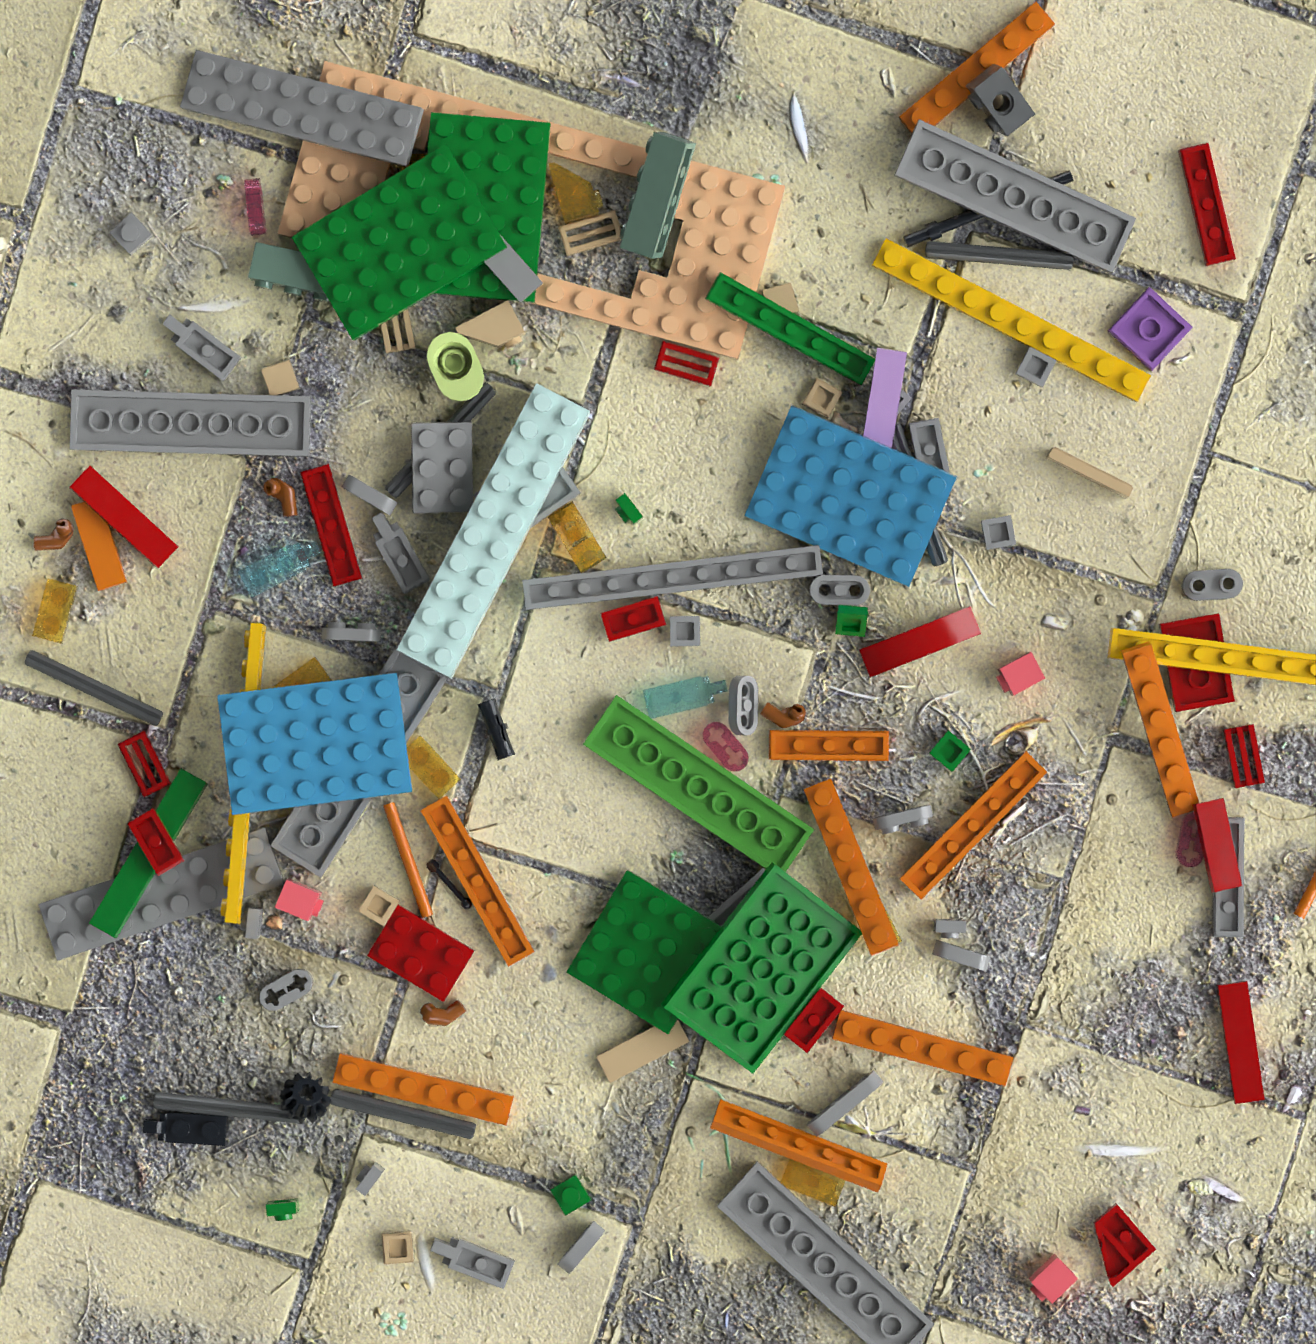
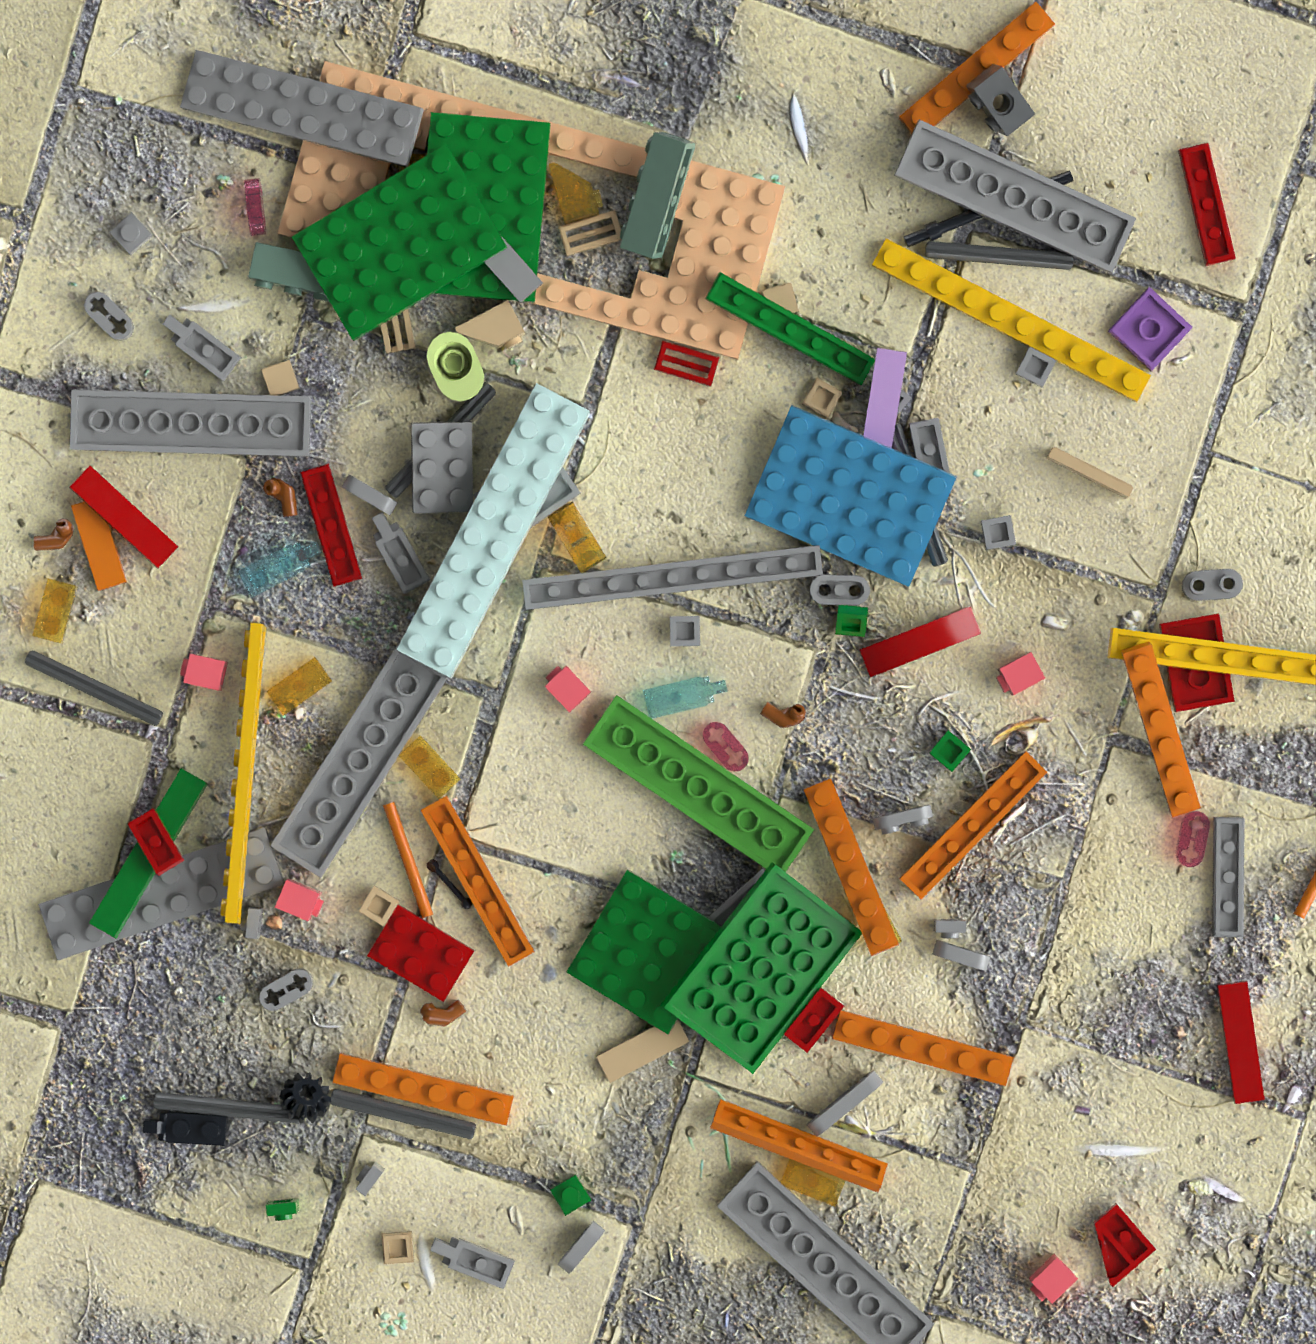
(114, 311): none -> light grey beam
(155, 759): red tile -> none
(204, 671): none -> coral brick
(314, 743): dark azure plate -> none
(338, 631): light grey plate -> none
(496, 729): black pin -> none
(566, 687): none -> coral brick
(627, 510): green plate -> none
(633, 619): red plate -> none
(743, 705): light grey plate -> none
(829, 745): orange tile -> none
(1217, 845): red tile -> none
(1244, 757): red tile -> none

